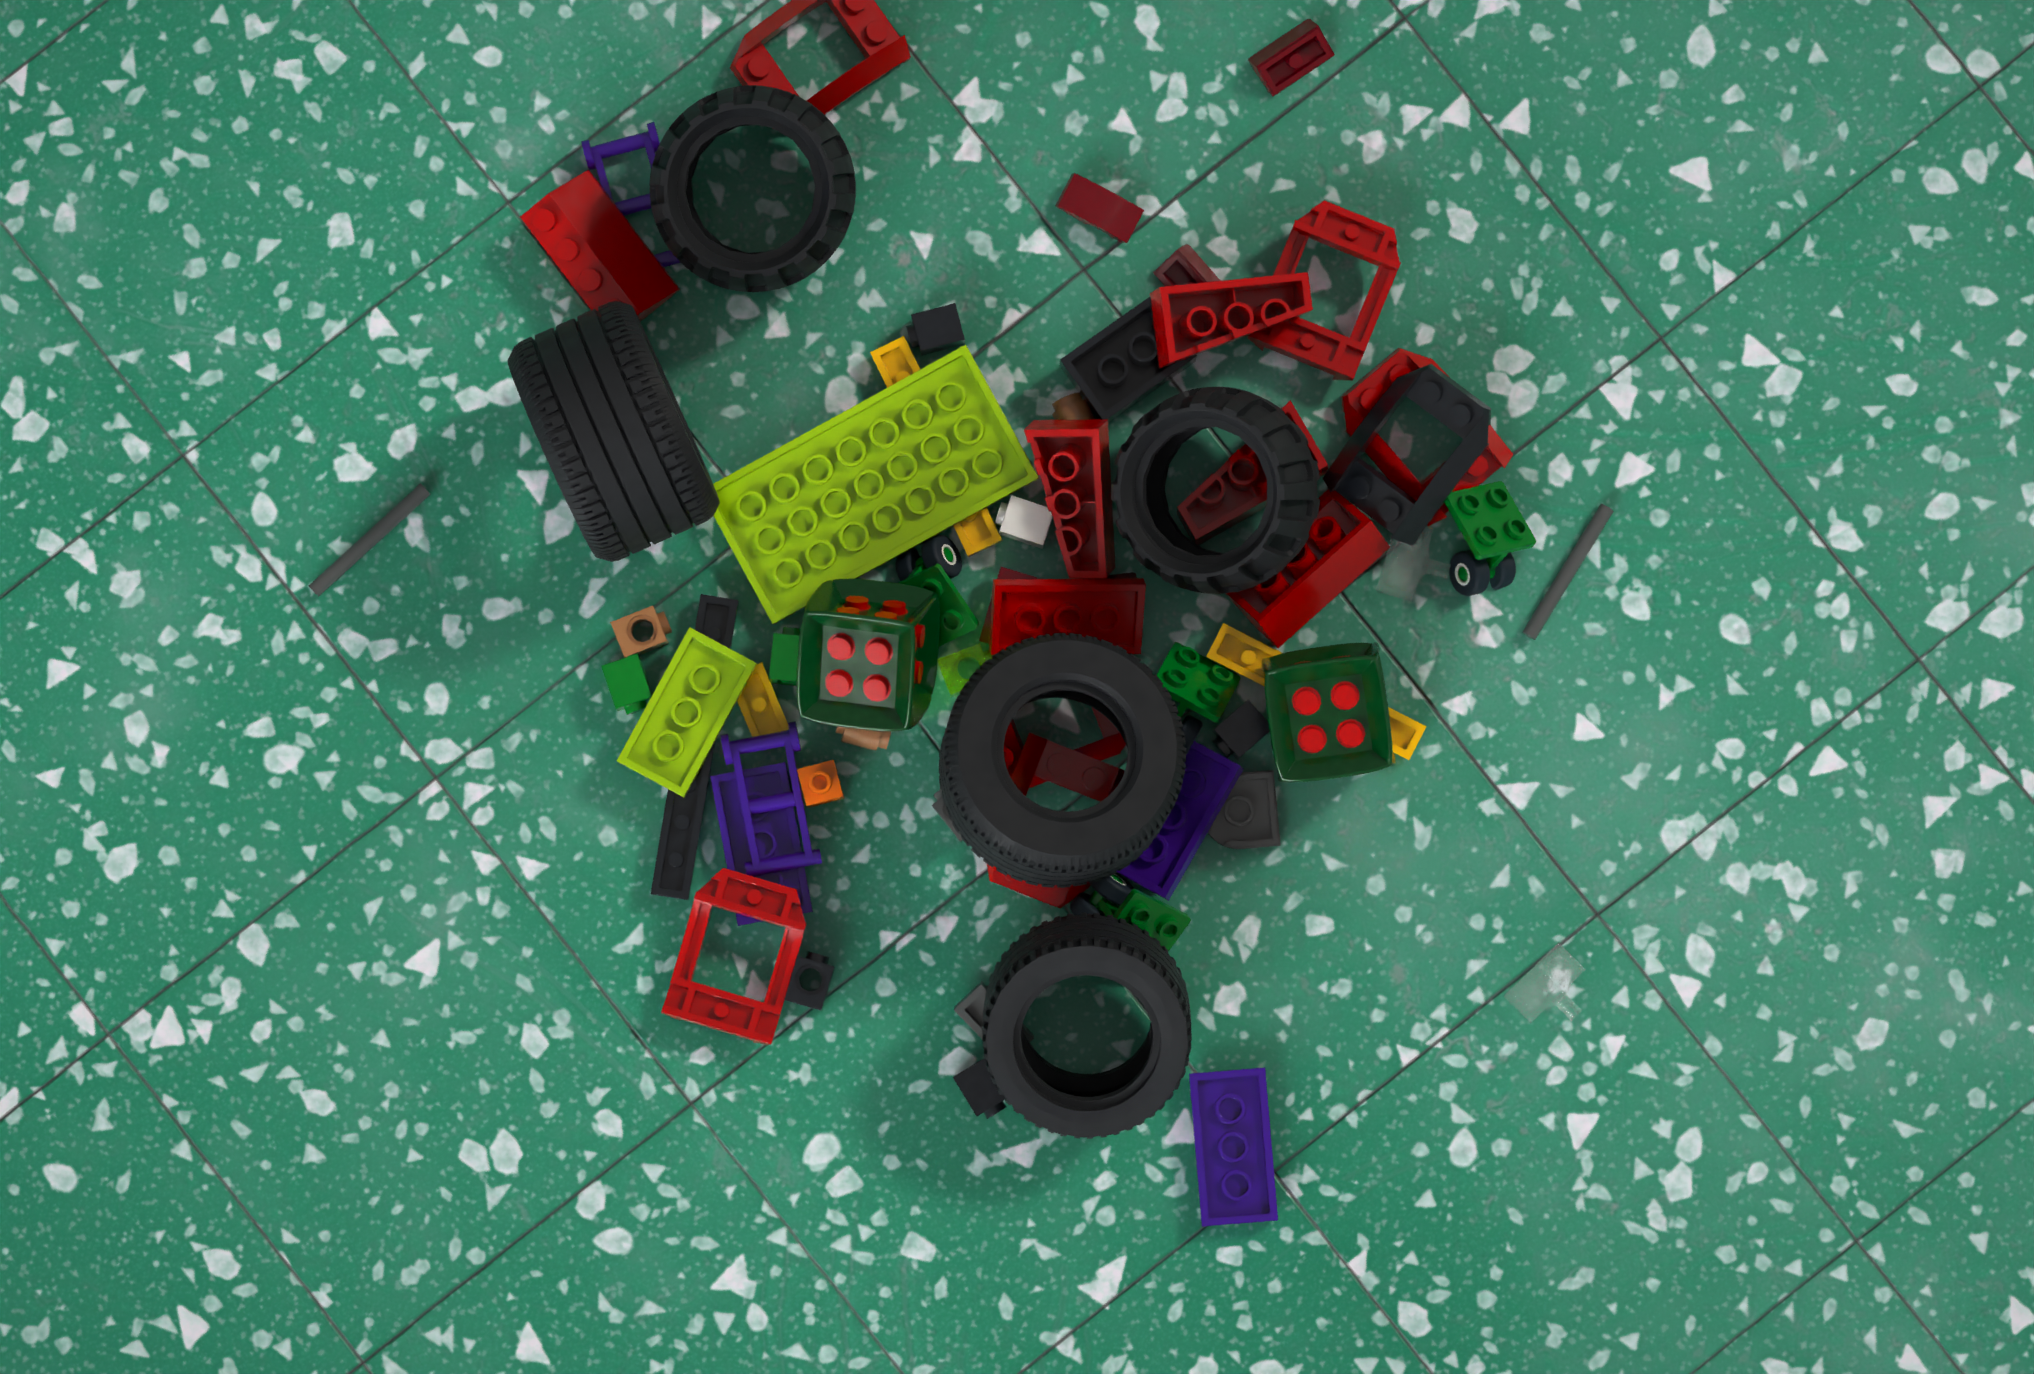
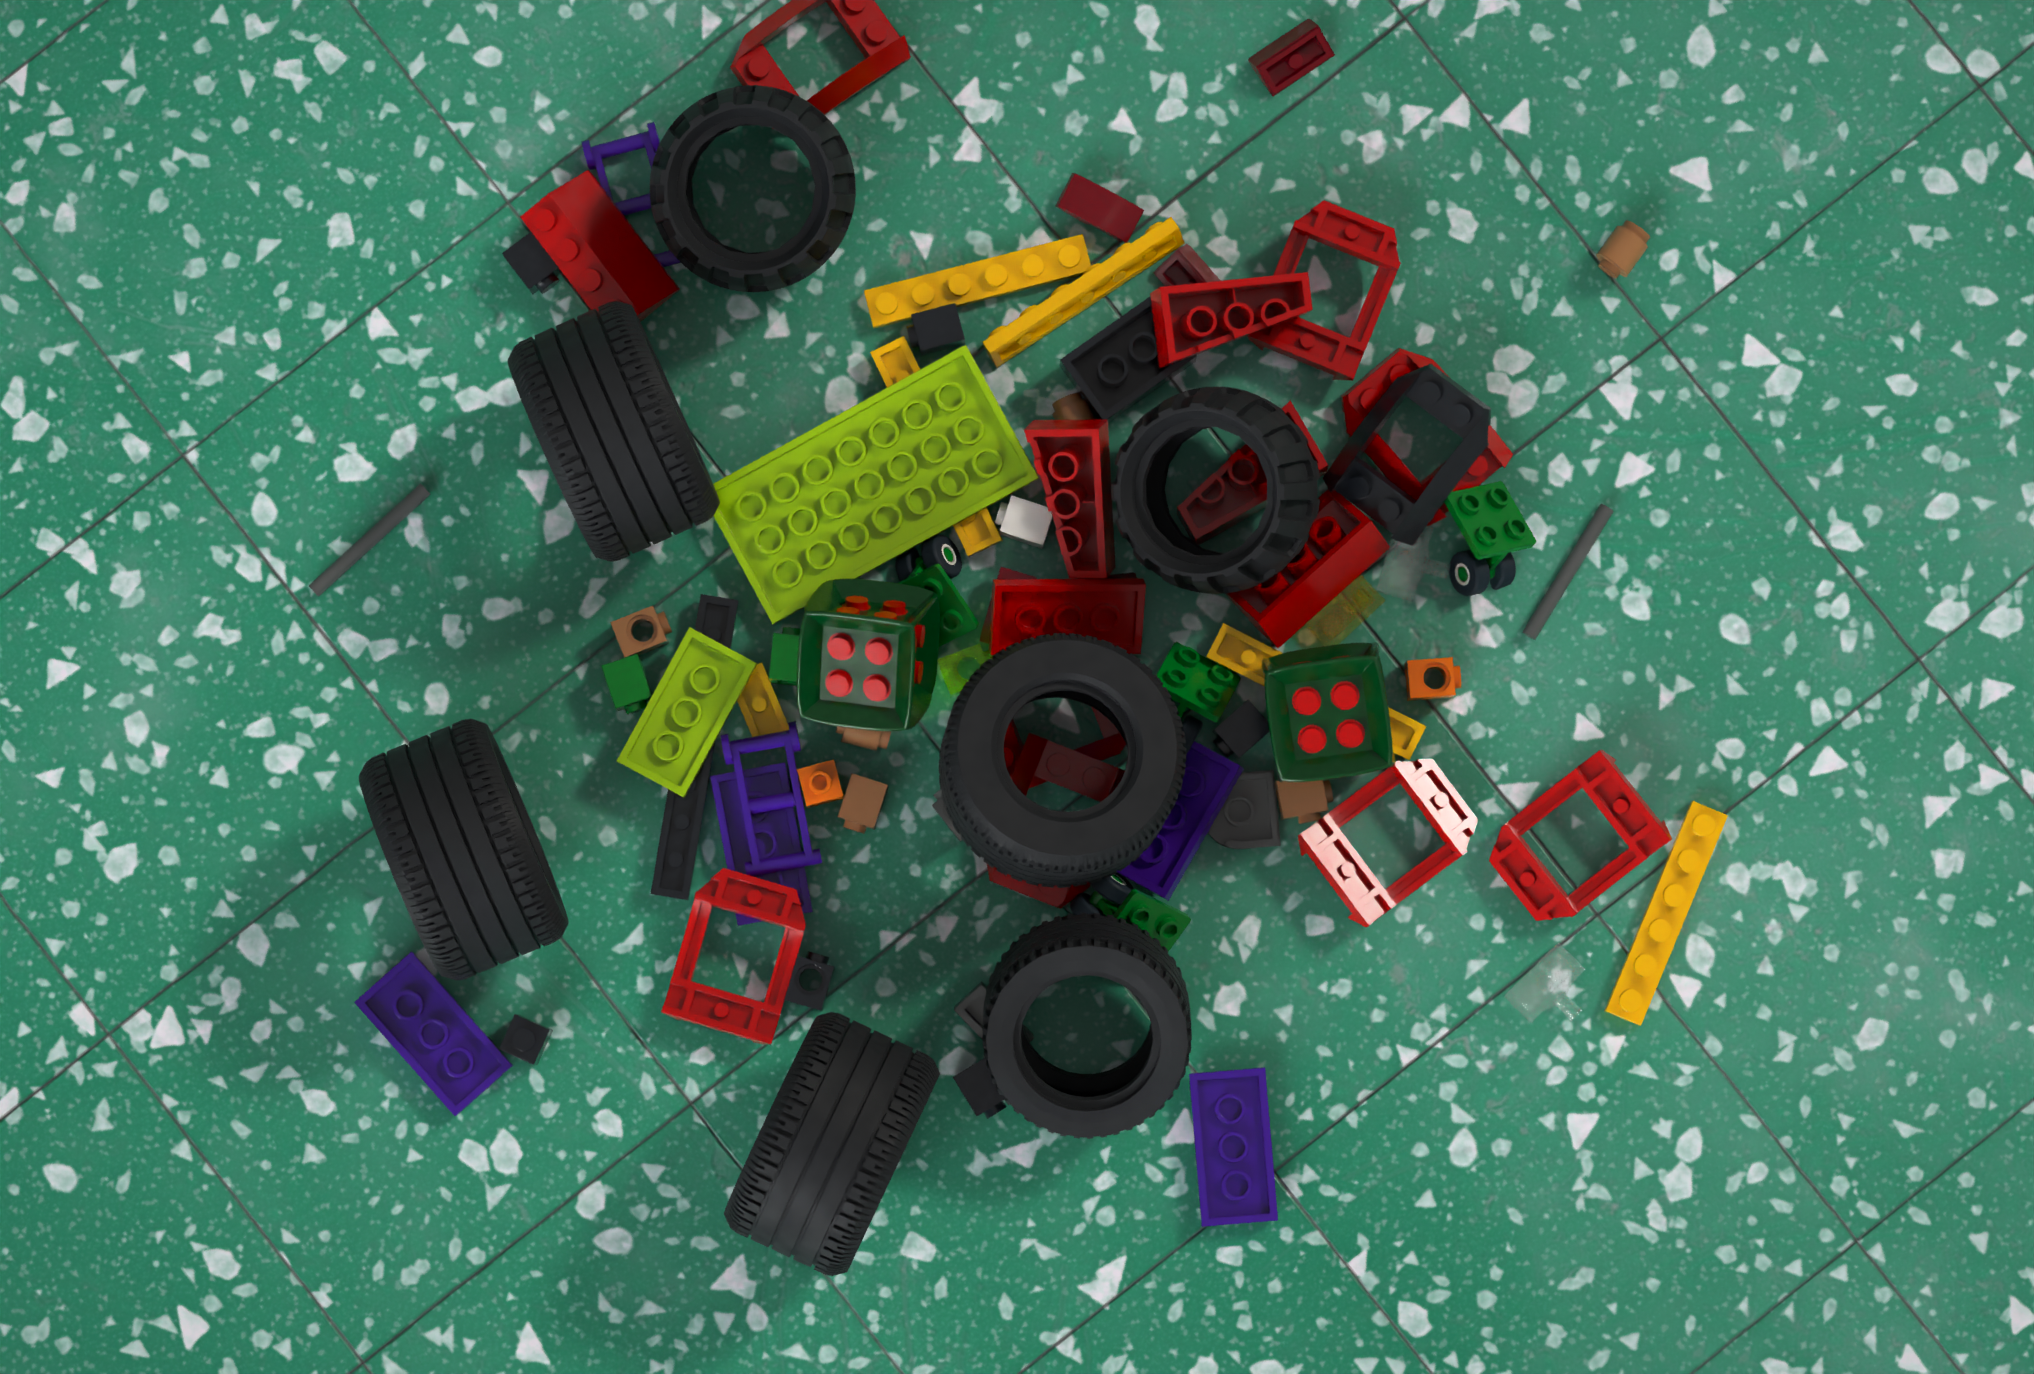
(433, 1033): none -> dark purple plate
(463, 849): none -> black tyre
(526, 1039): none -> black brick
(532, 264): none -> black brick
(831, 1143): none -> black tyre
(862, 803): none -> medium nougat brick
(978, 280): none -> yellow plate
(1077, 296): none -> yellow plate
(1303, 799): none -> medium nougat brick
(1345, 612): none -> clear yellow plate
(1348, 871): none -> wedge
(1415, 684): none -> orange brick
(1622, 809): none -> red wedge
(1623, 249): none -> medium nougat brick
(1666, 913): none -> yellow plate

